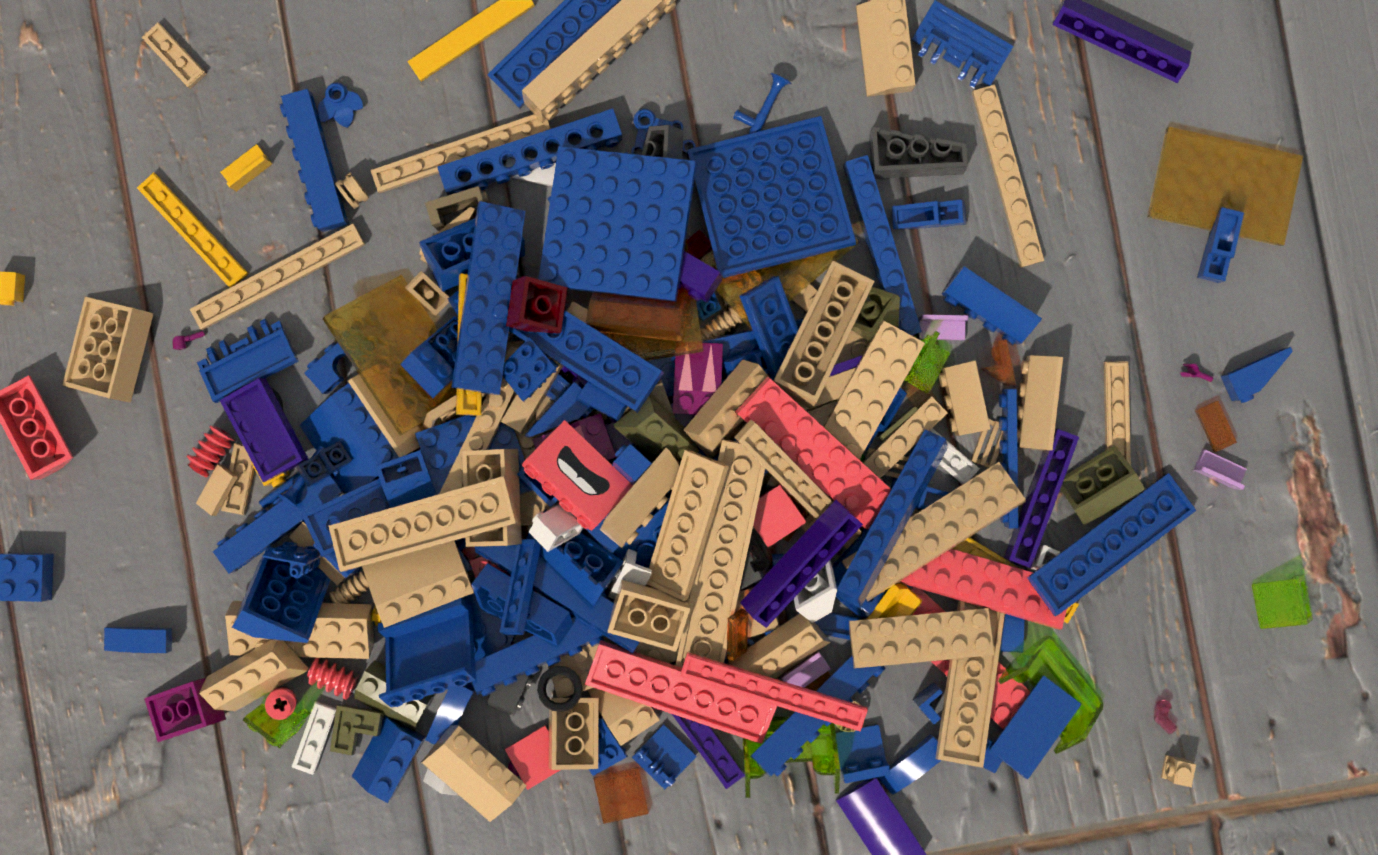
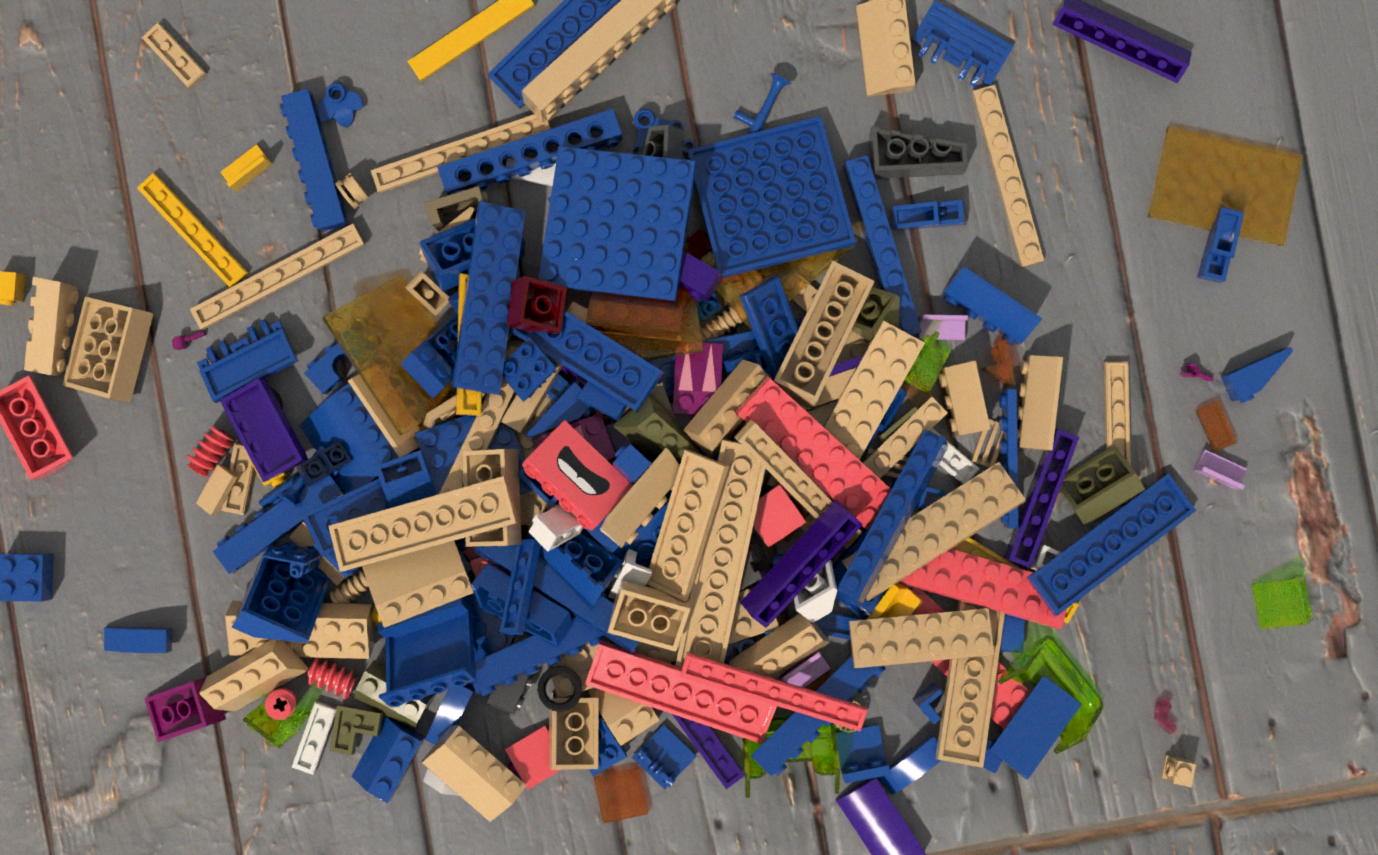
(50, 326): none -> tan wedge
(737, 634): clear orange tile -> none

